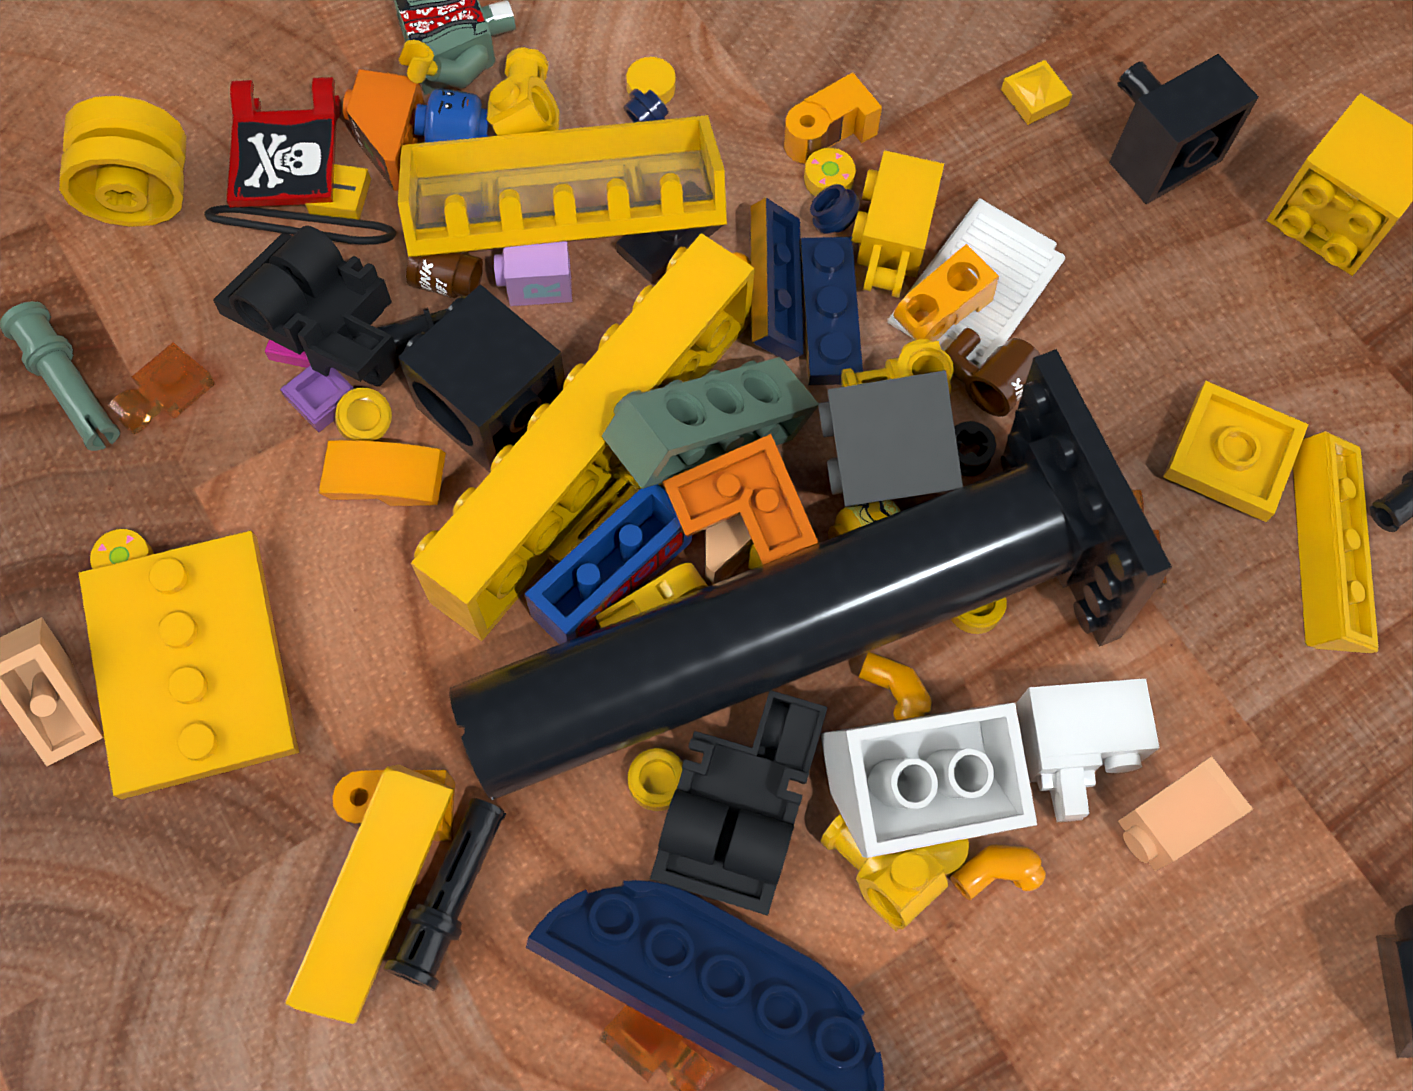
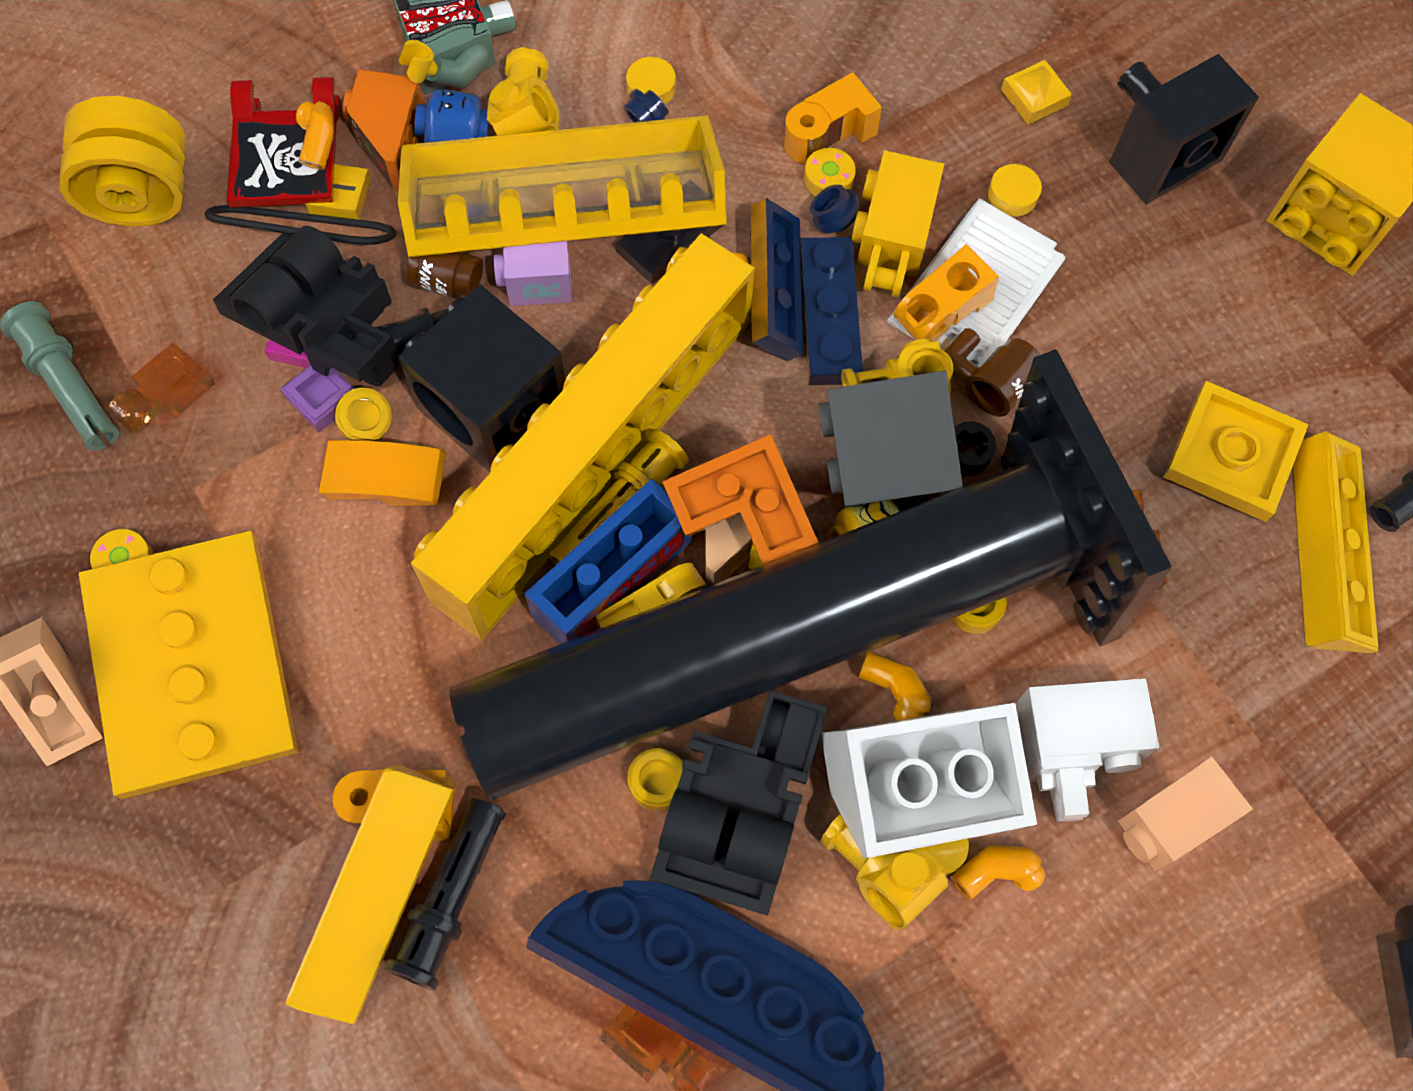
(319, 127): none -> light orange arm
(706, 417): sand green brick -> none
(1014, 189): none -> yellow tile

